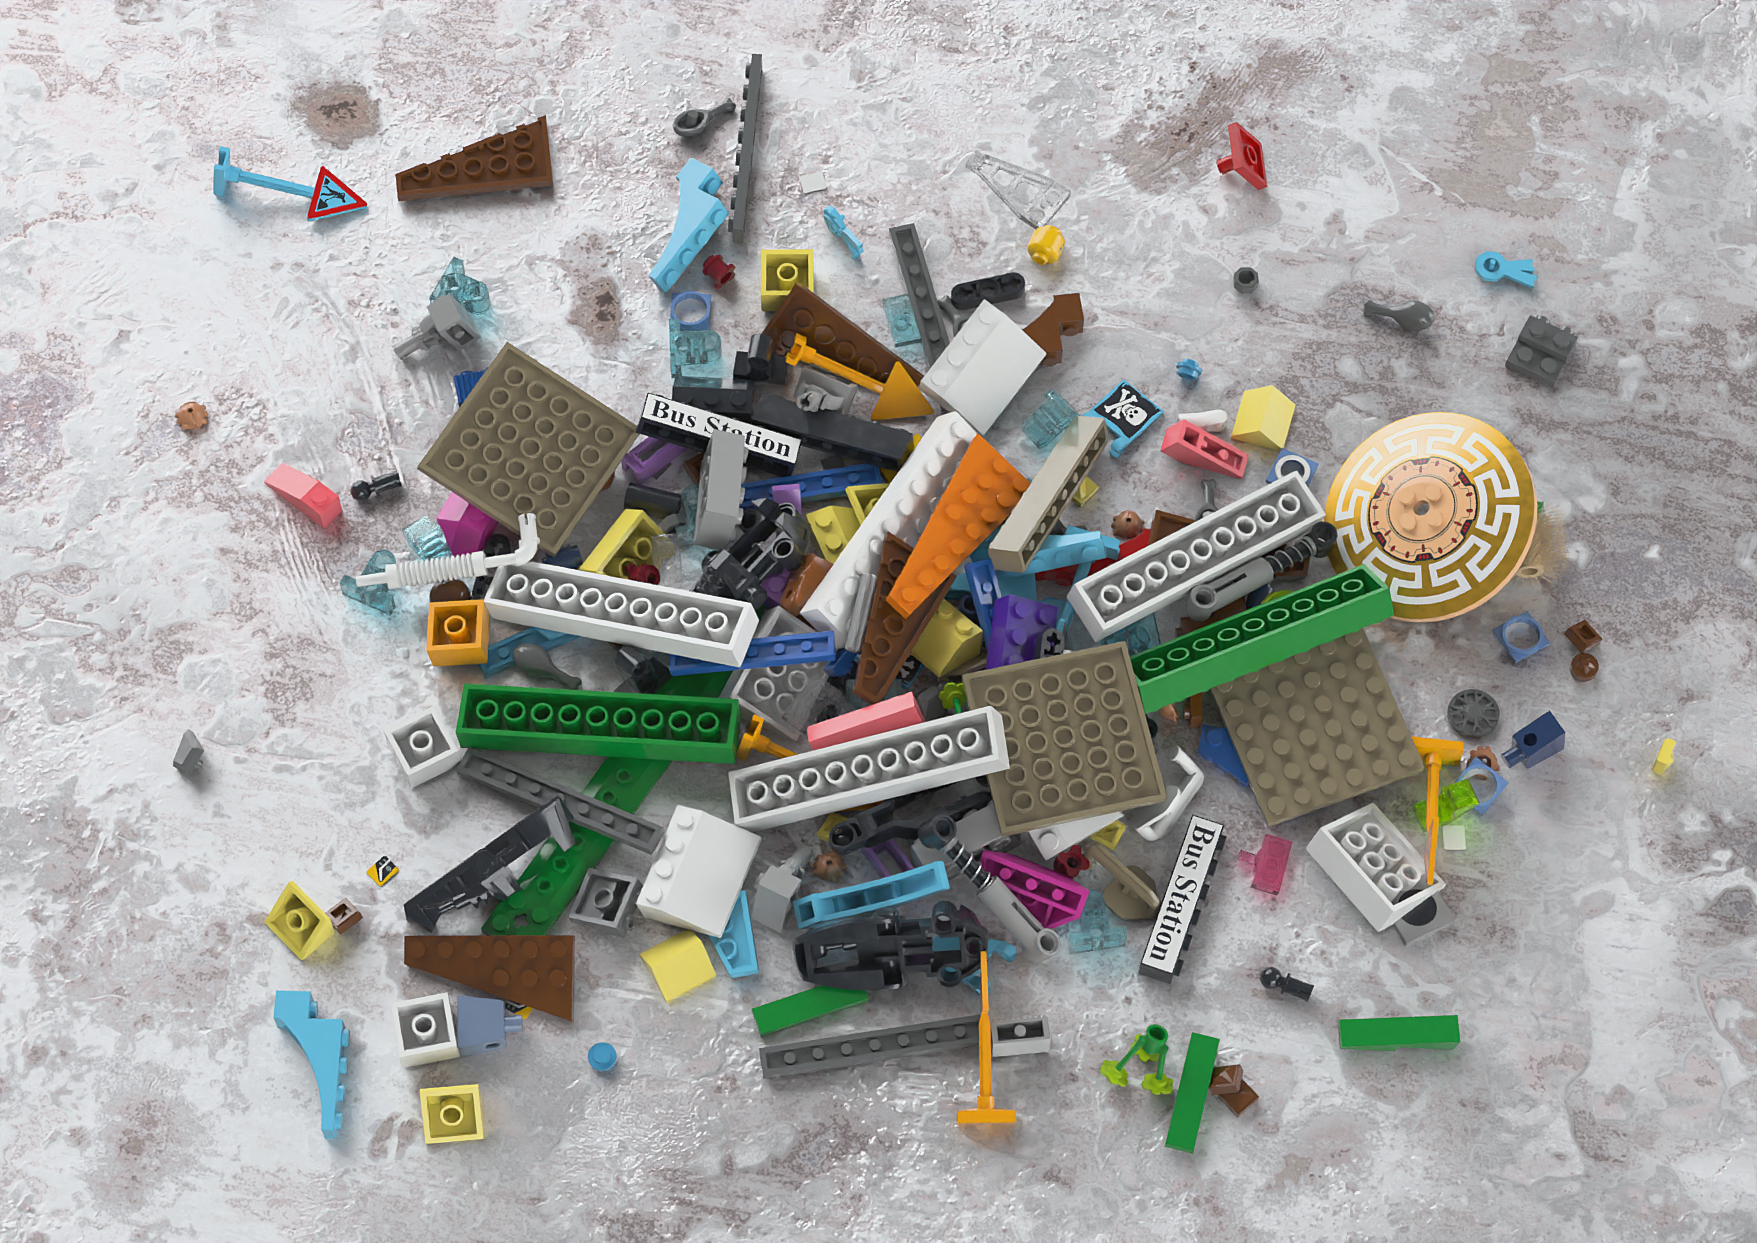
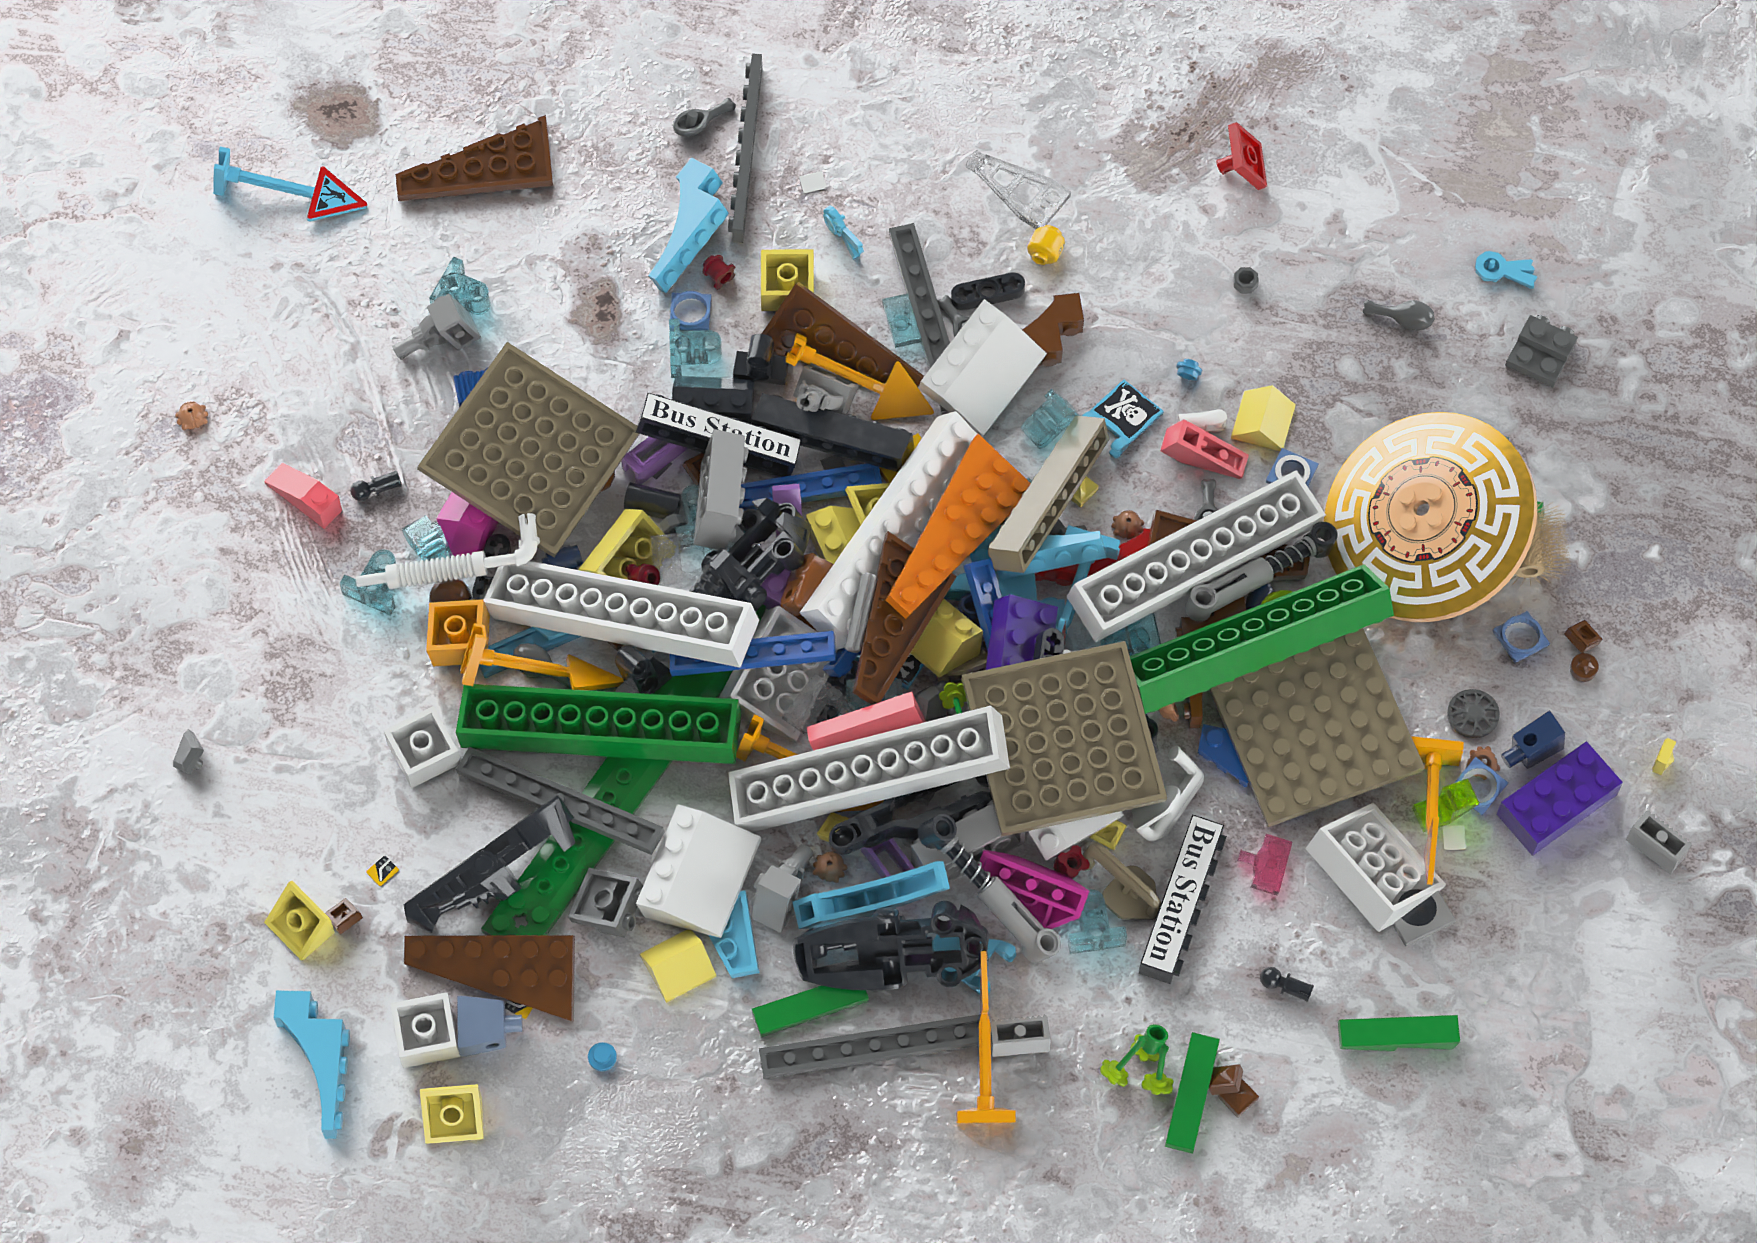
(581, 673): none -> light orange piece
(1559, 798): none -> dark purple brick
(1658, 842): none -> light grey brick

